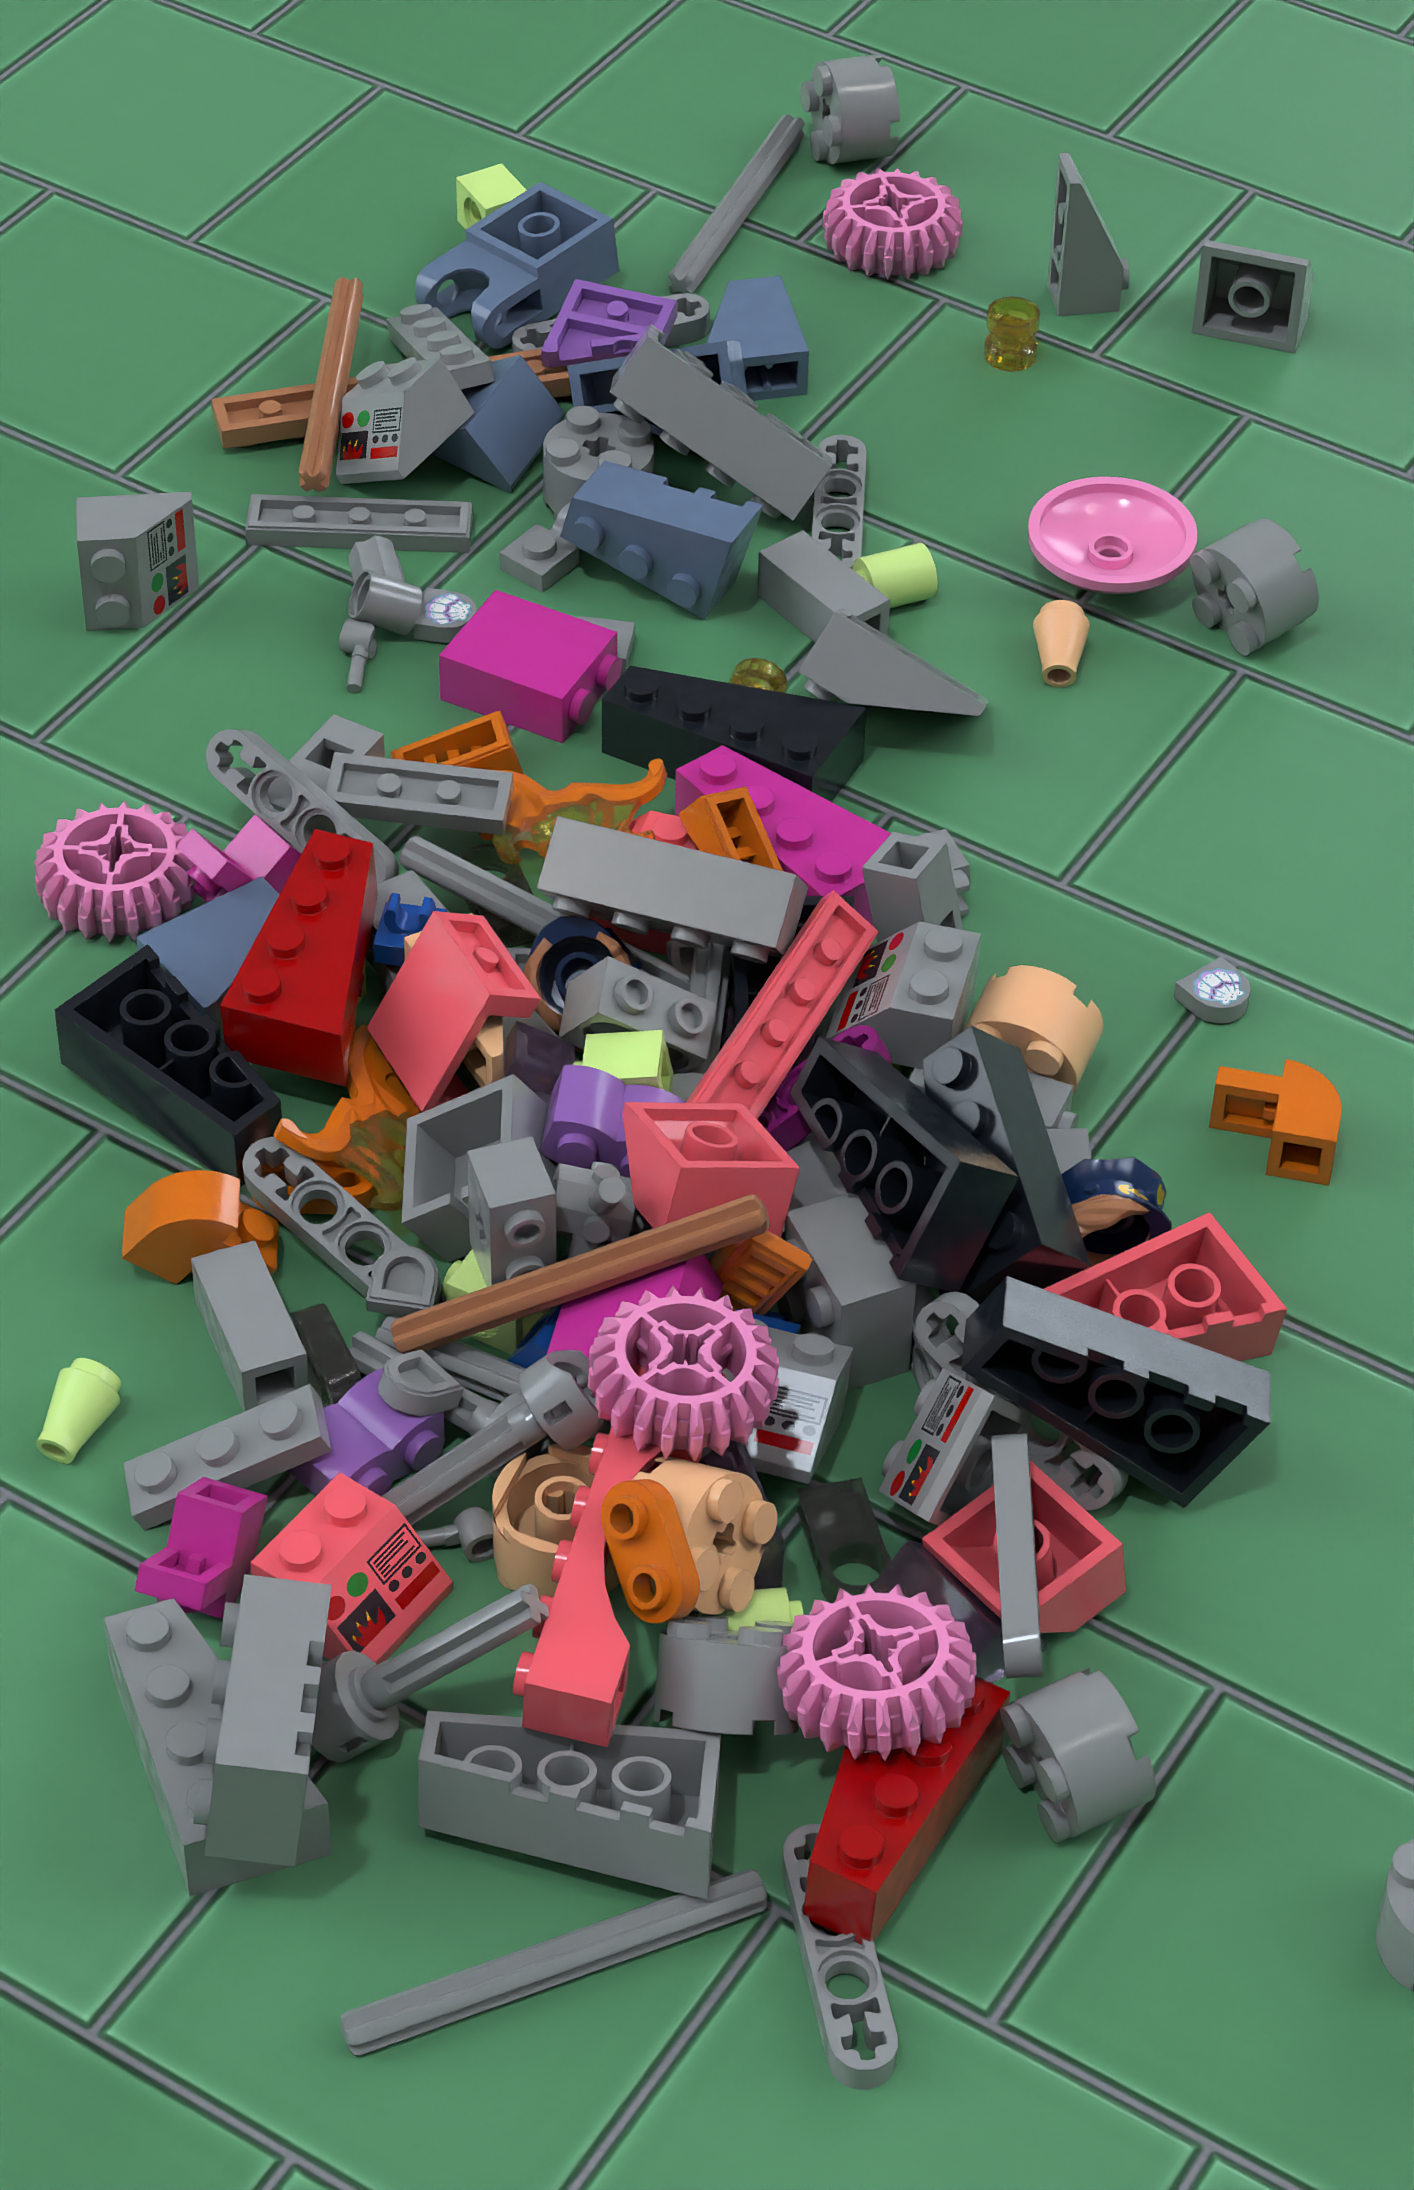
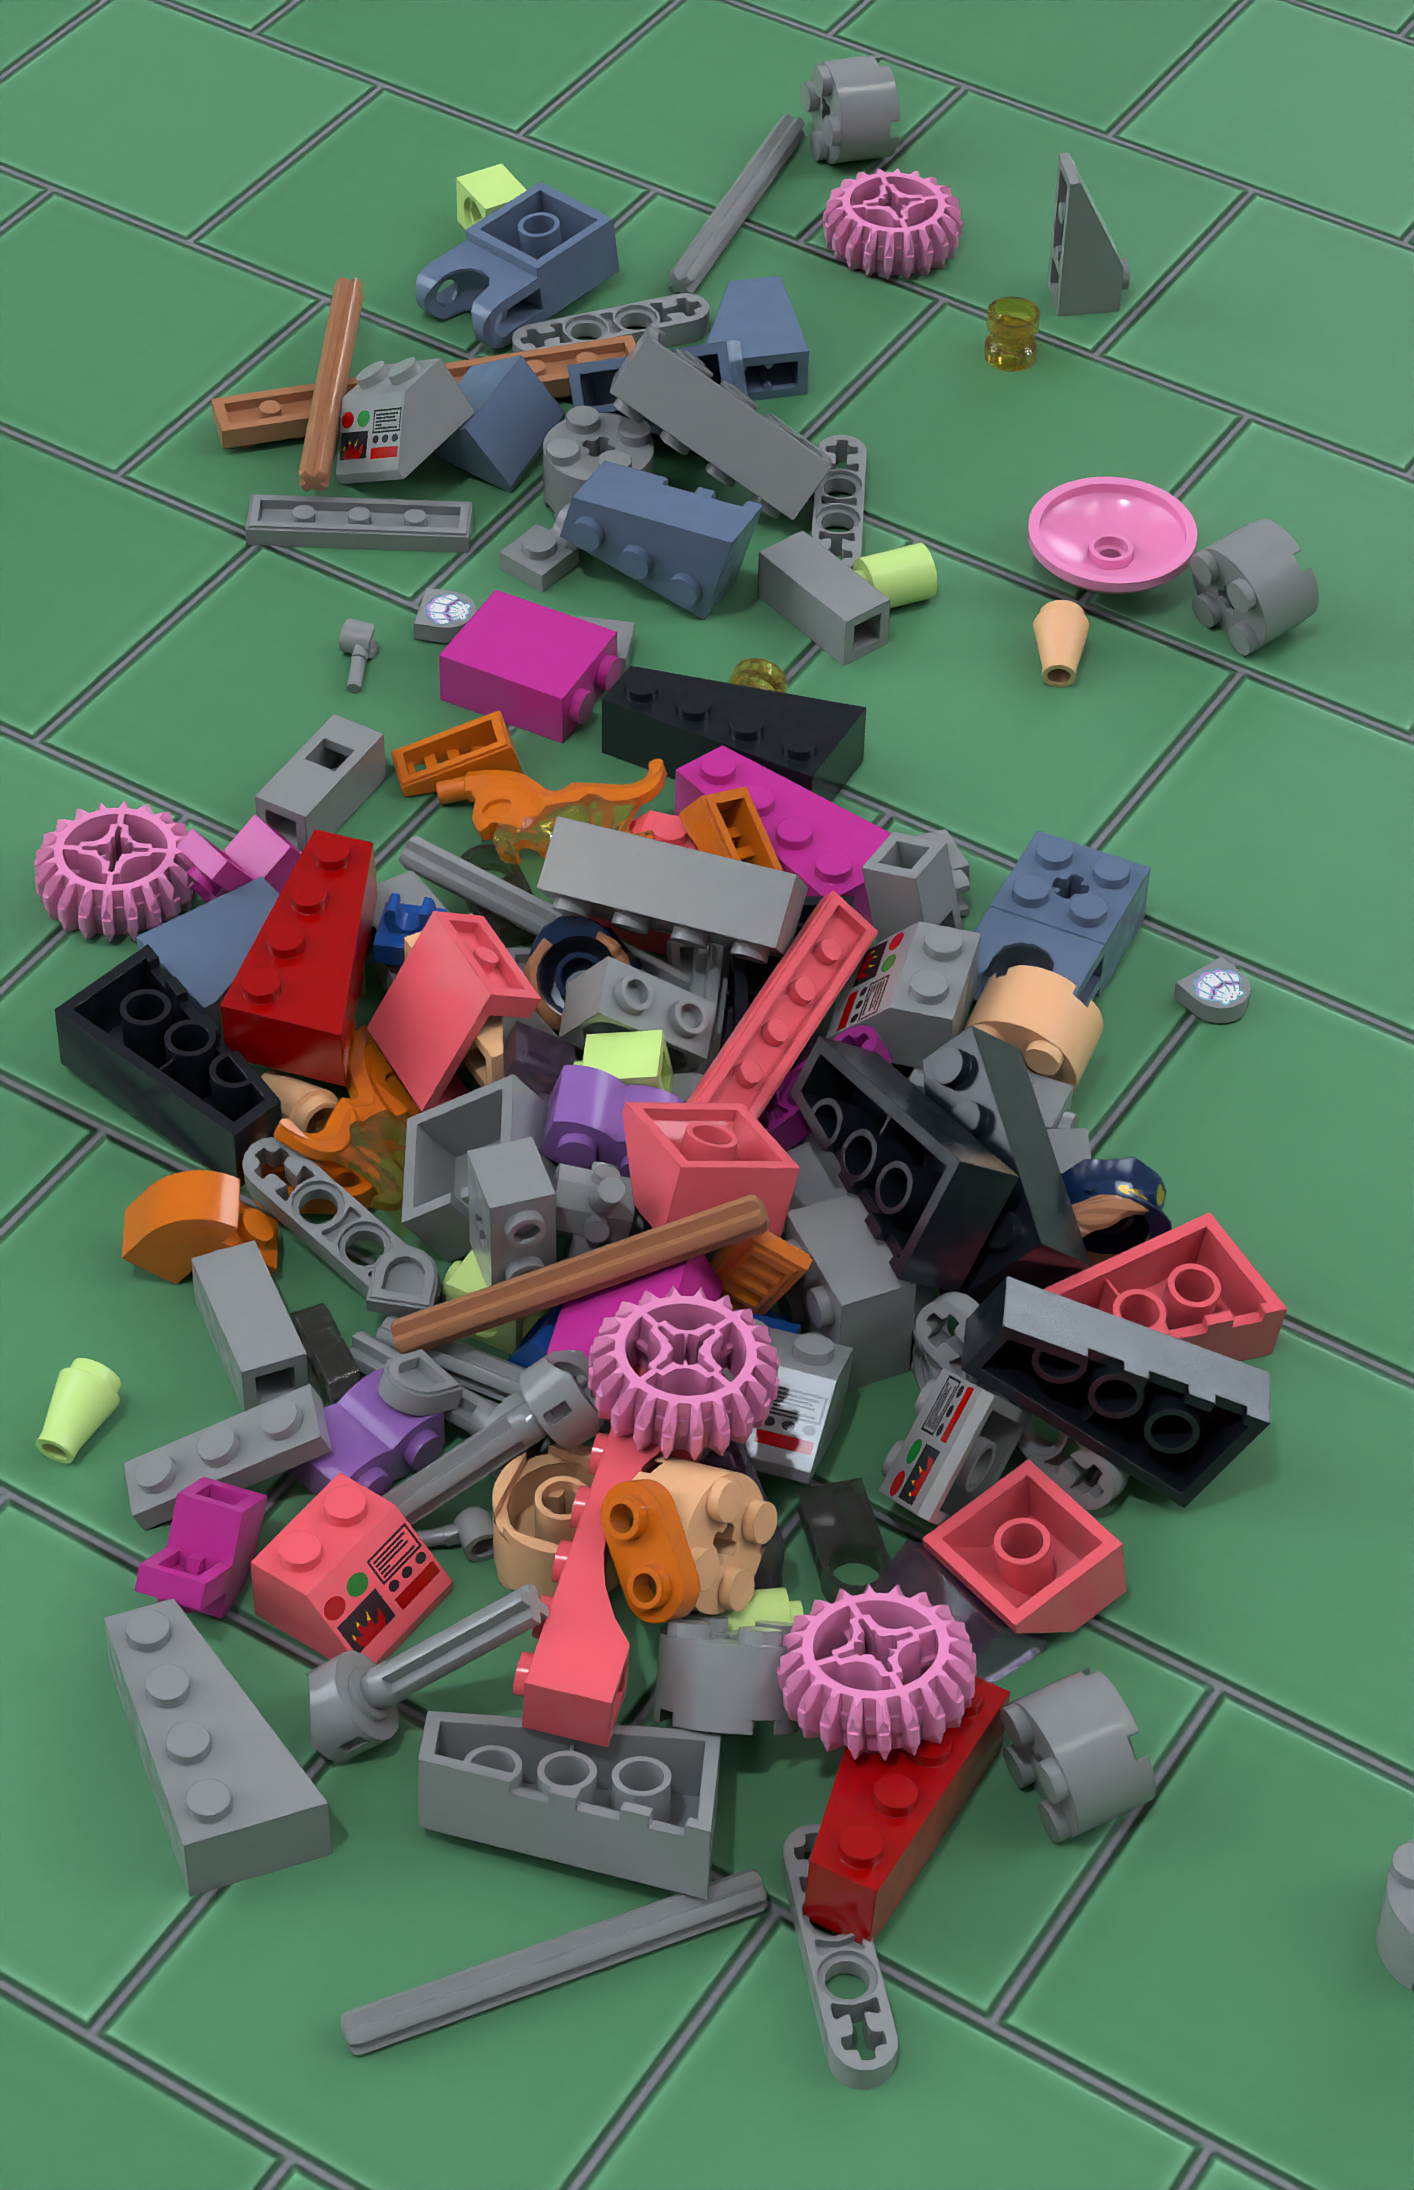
(135, 557): light grey slope -> none
(266, 1720): light grey wedge -> none
(301, 1101): none -> light nougat cone
(307, 798): light grey beam -> none
(380, 588): light grey piece -> none
(421, 793): light grey plate -> none
(429, 334): light grey plate -> none
(603, 323): medium lavender wing -> none
(871, 669): light grey slope -> none
(1016, 1556): light grey beam -> none
(1065, 914): none -> sand blue brick
(1252, 296): light grey slope -> none
(1294, 1110): orange brick -> none

